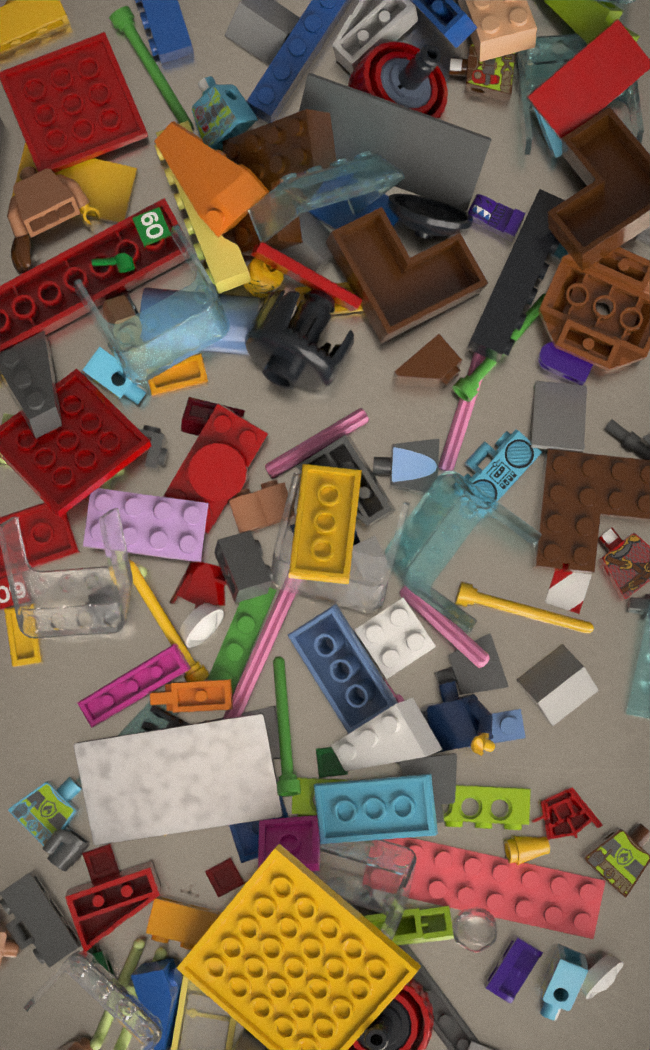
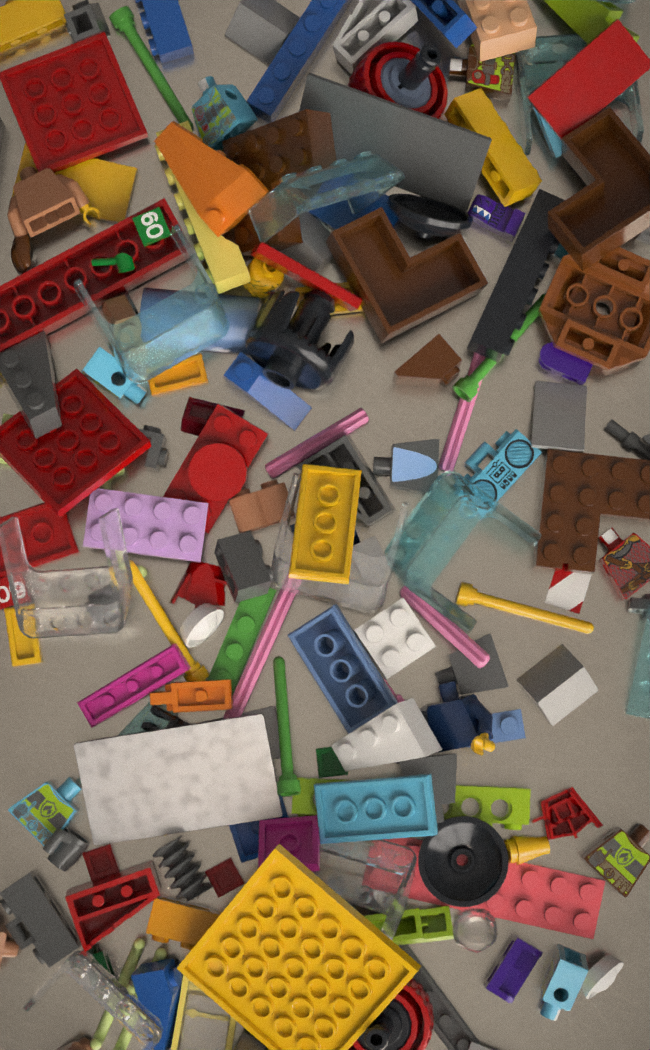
(85, 21): none -> dark grey brick
(182, 870): none -> dark grey piece
(280, 402): none -> slope
(467, 883): none -> black dish
(505, 163): none -> yellow brick

